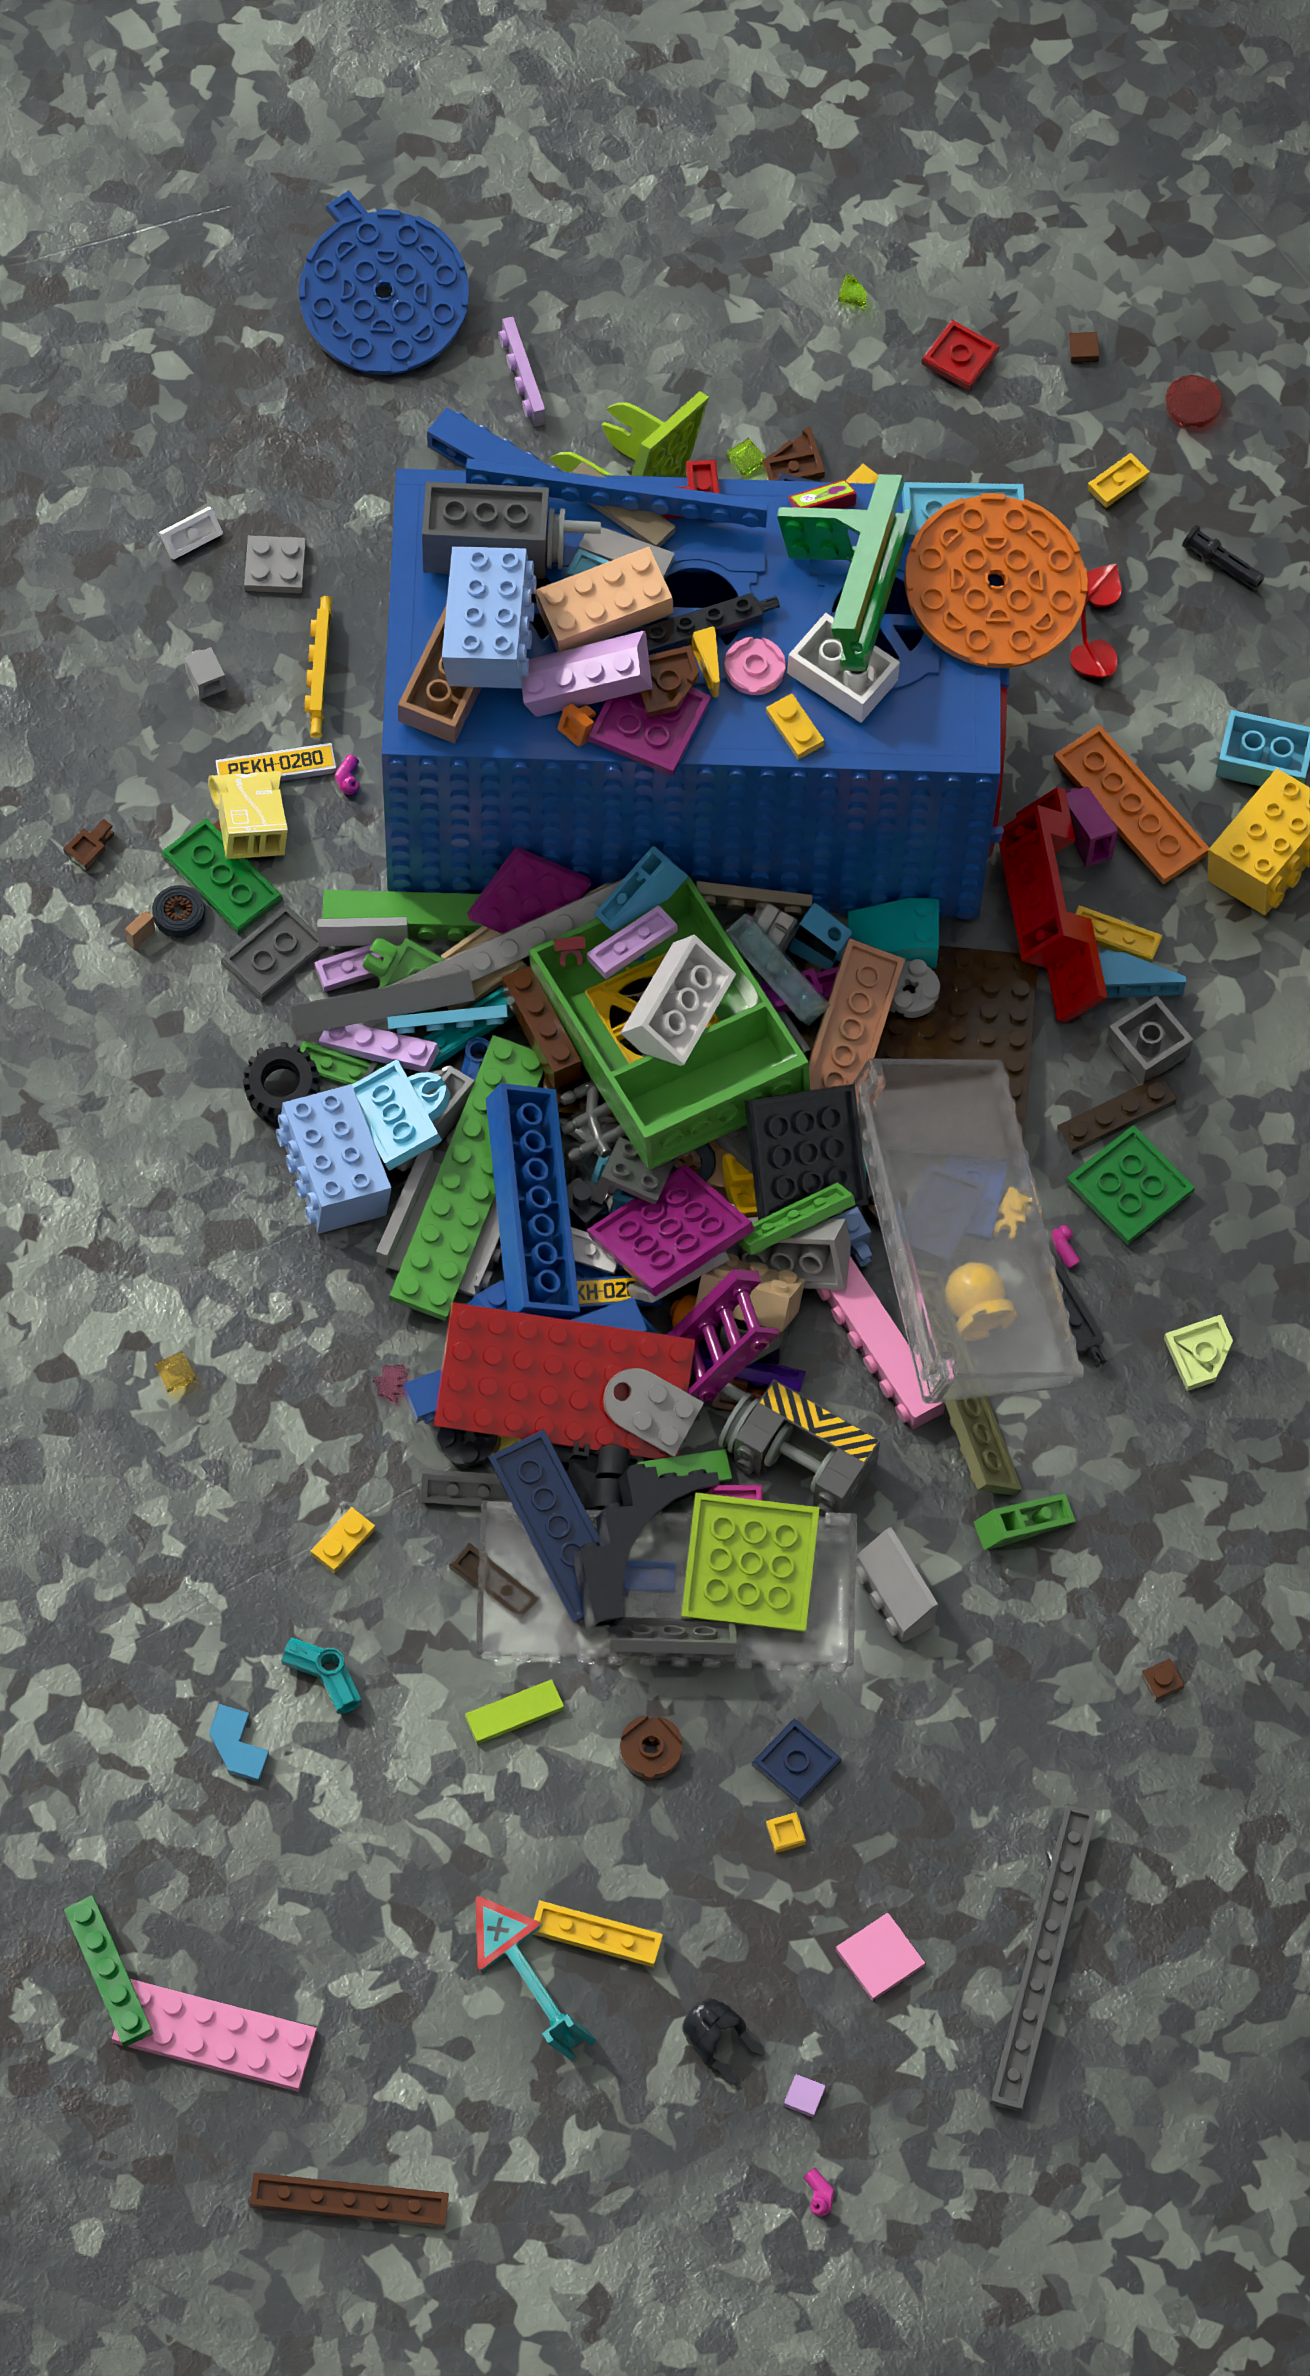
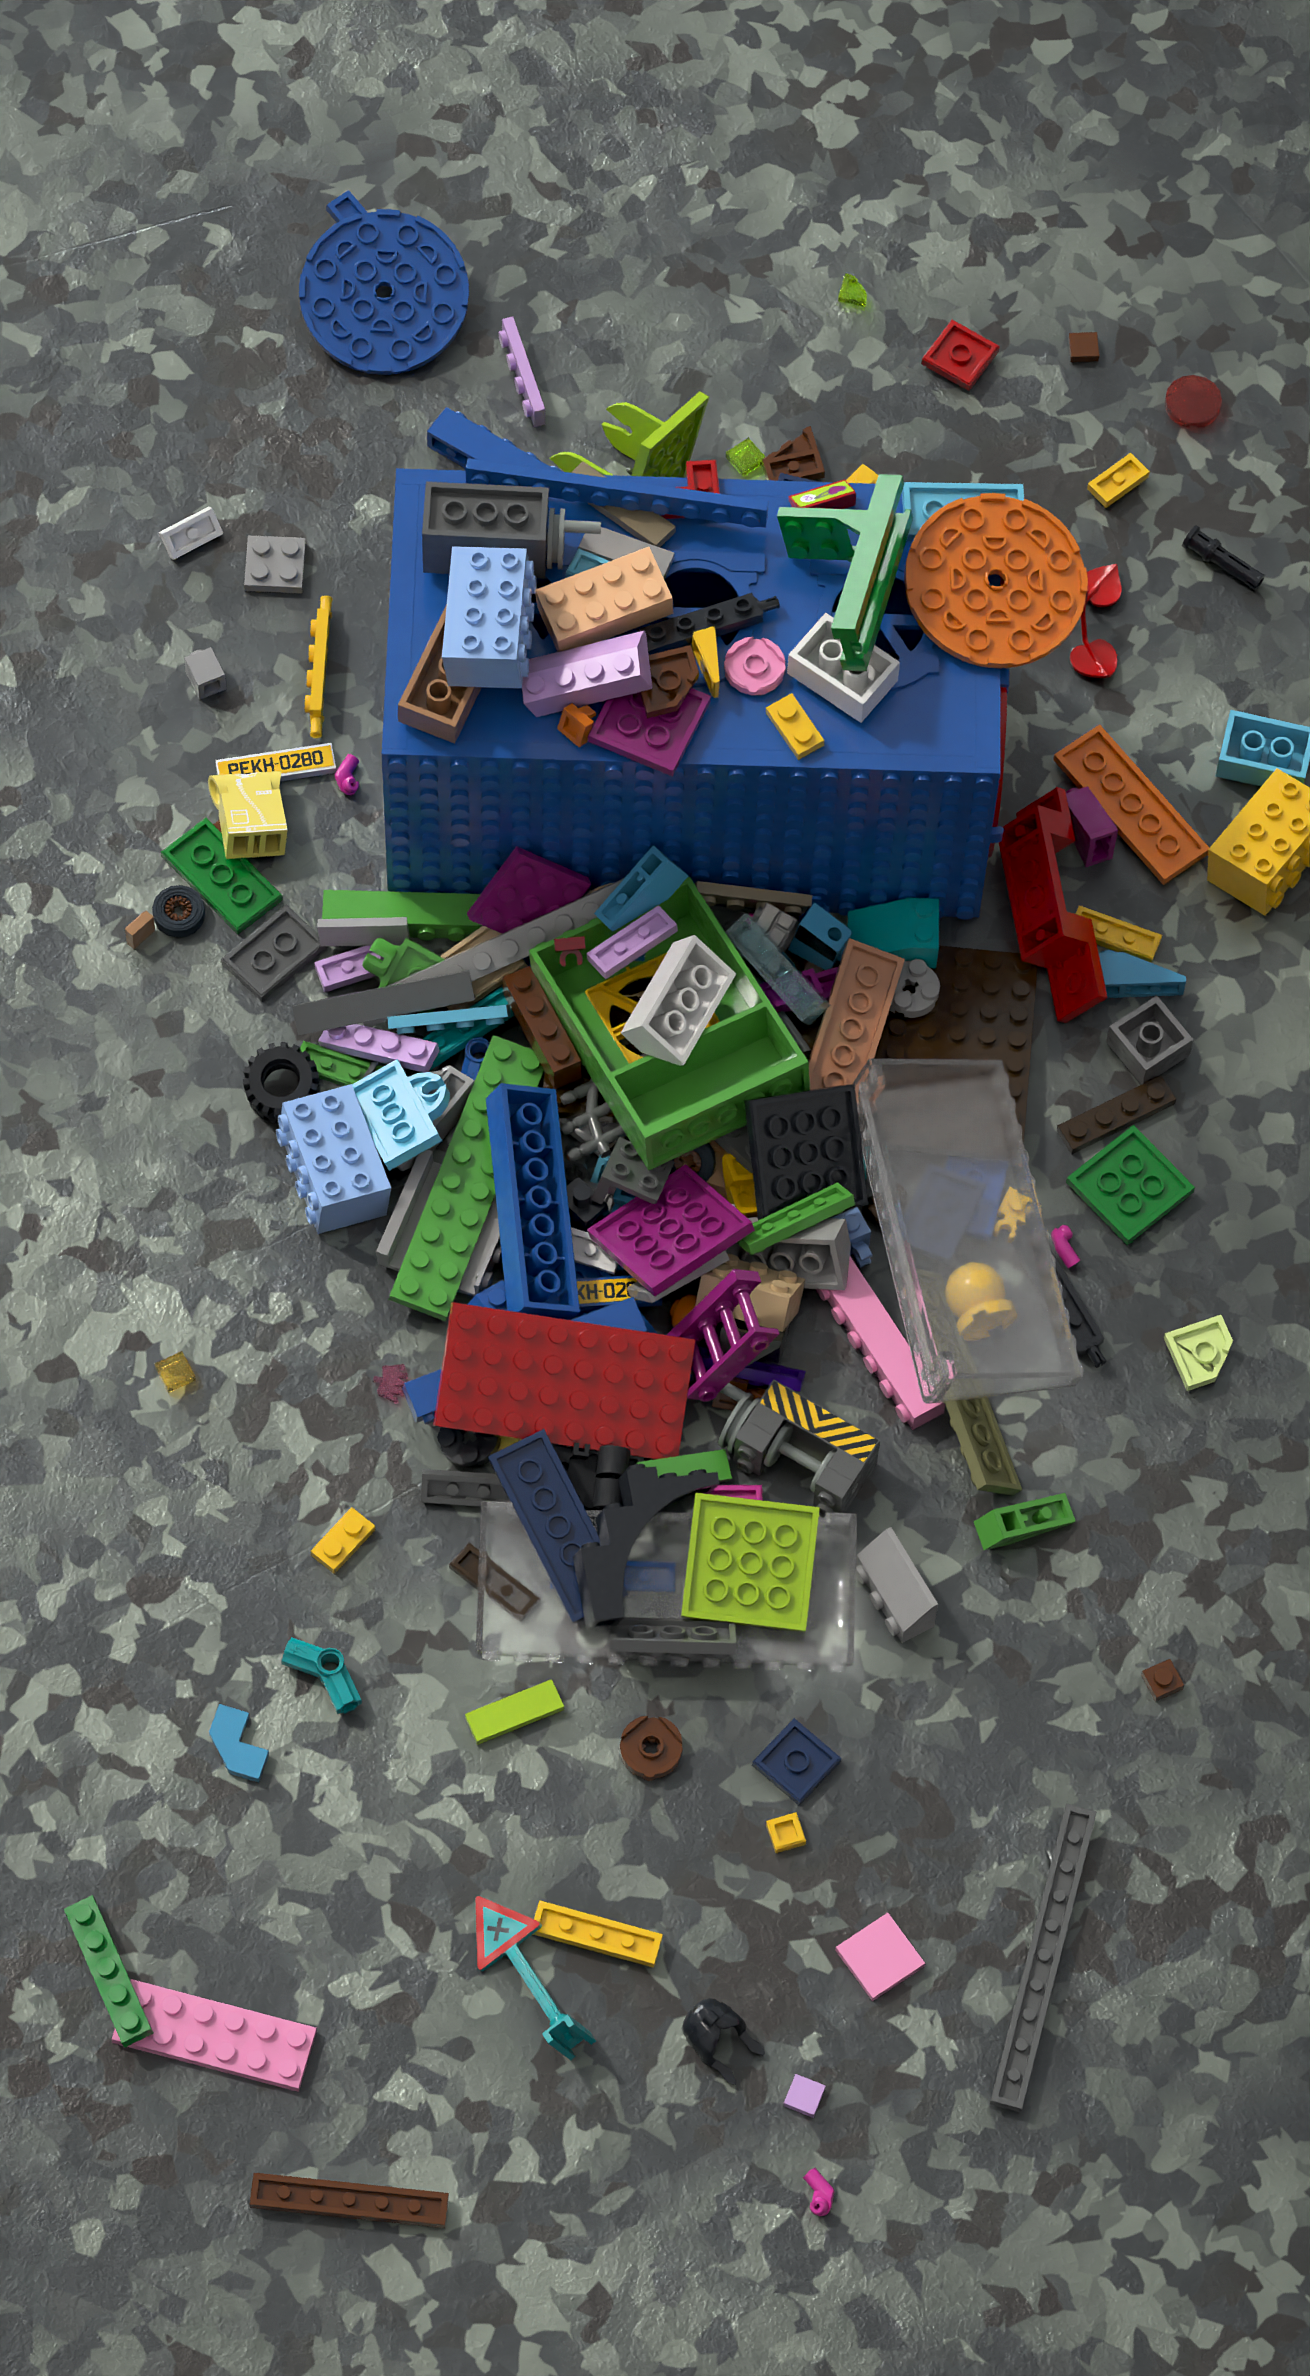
(88, 847): reddish brown plate -> none
(653, 1409): light grey plate -> none

